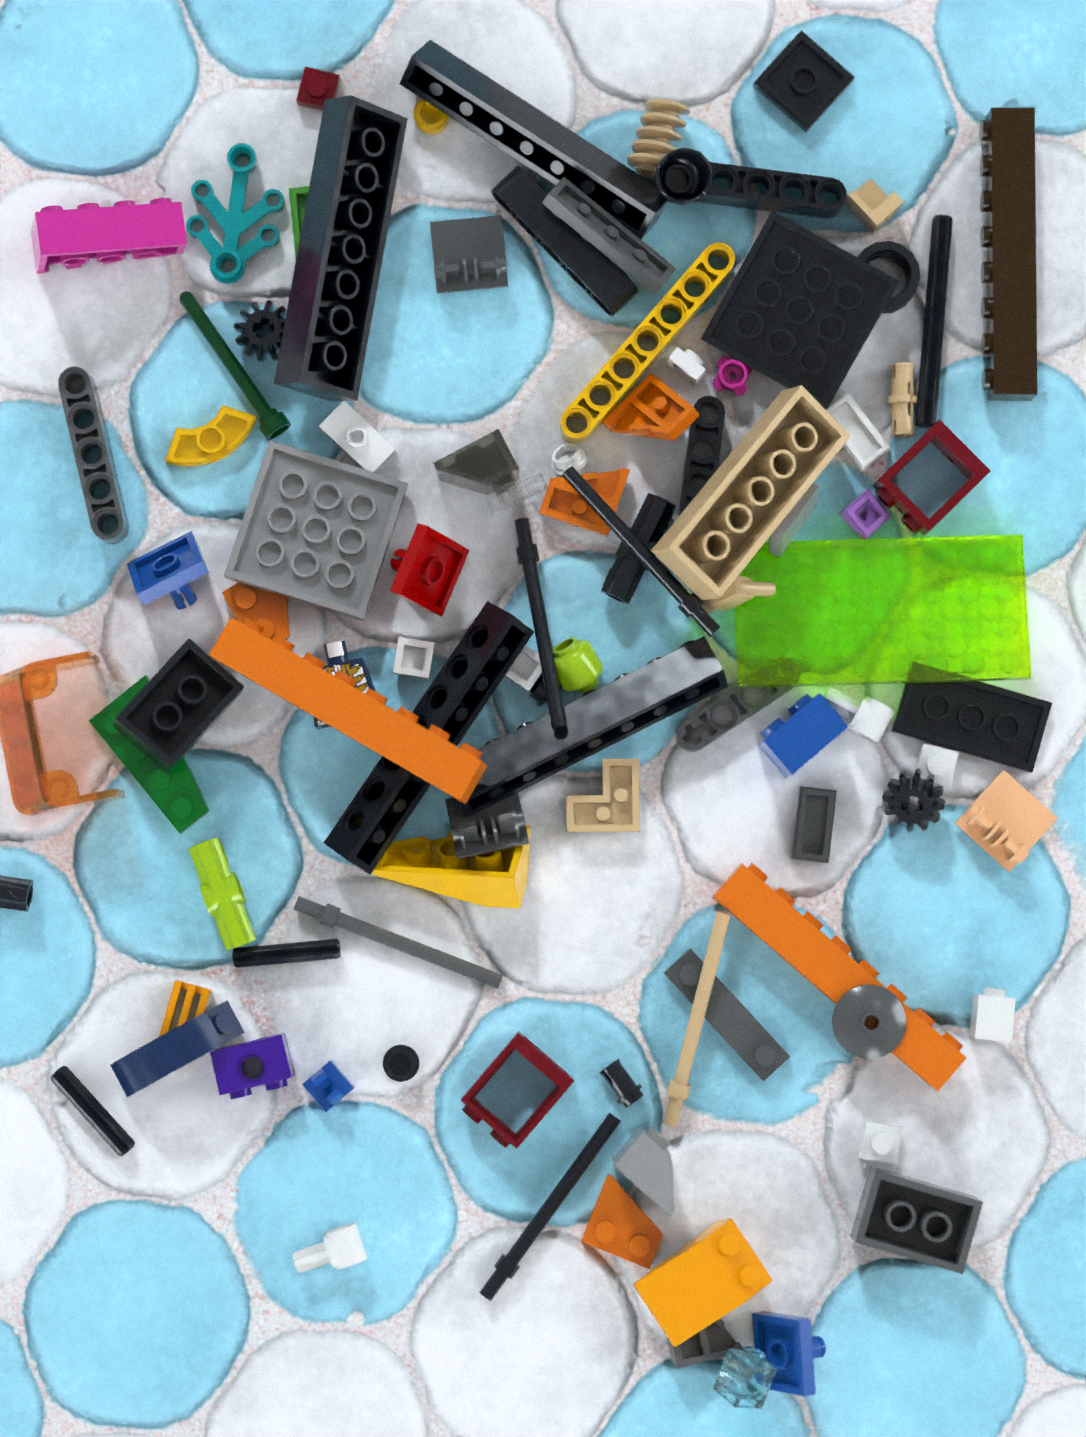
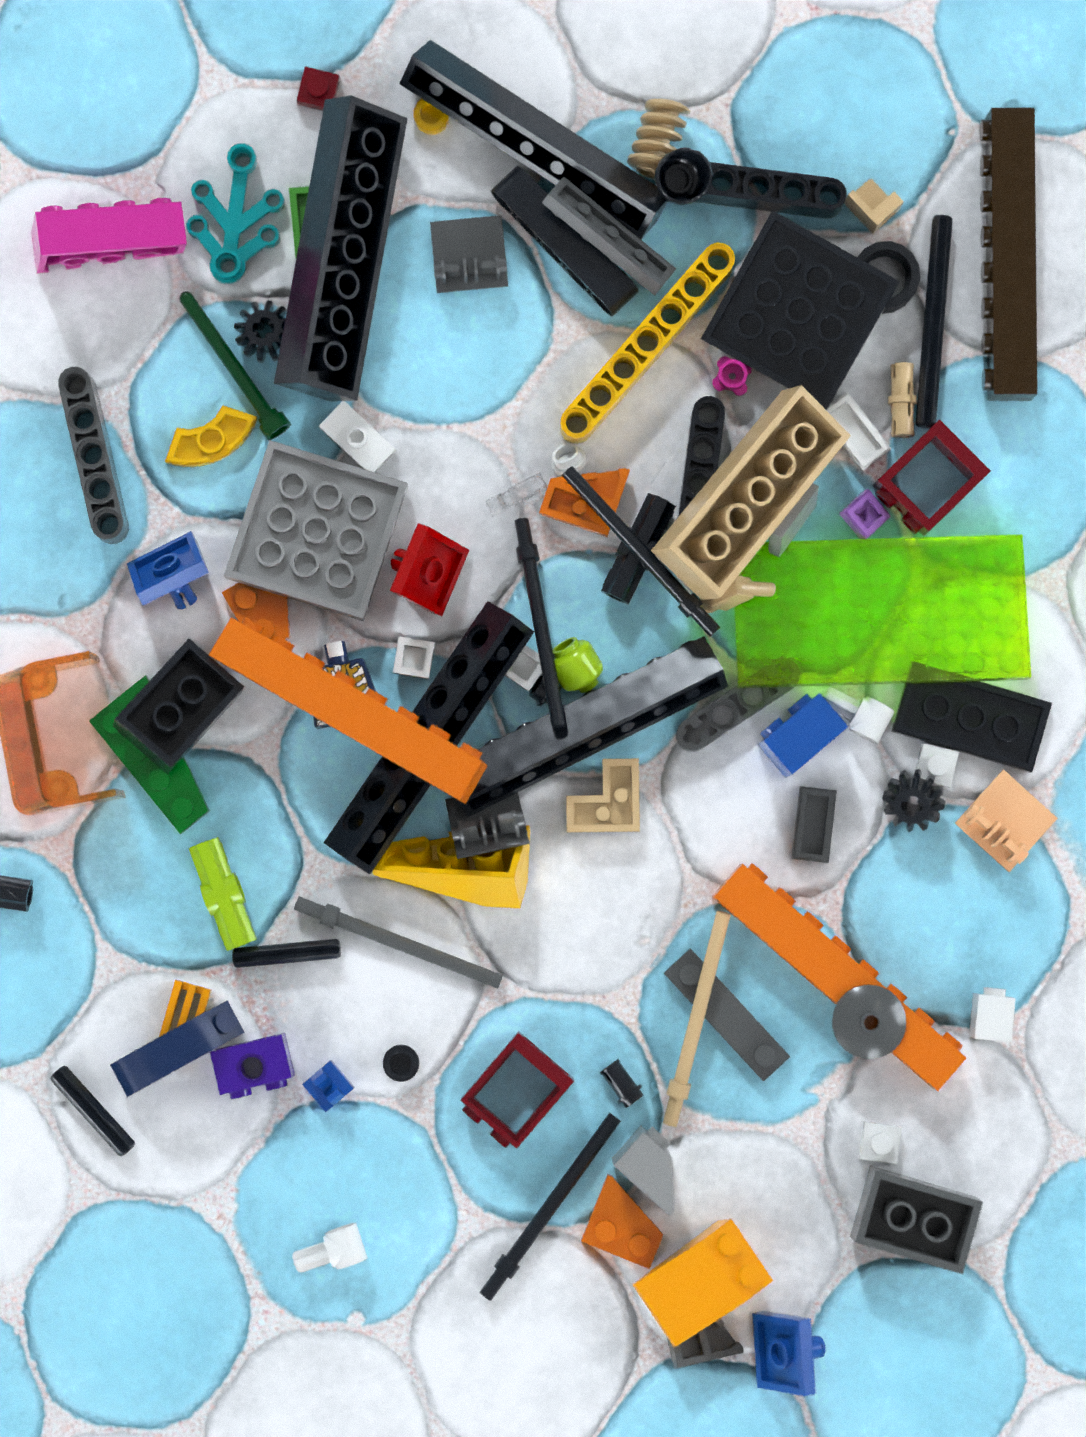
(480, 466): clear smoke slope -> none
(652, 412): orange wing -> none
(687, 365): white plate -> none
(745, 1377): clear light blue brick -> none
(803, 81): black tile -> none

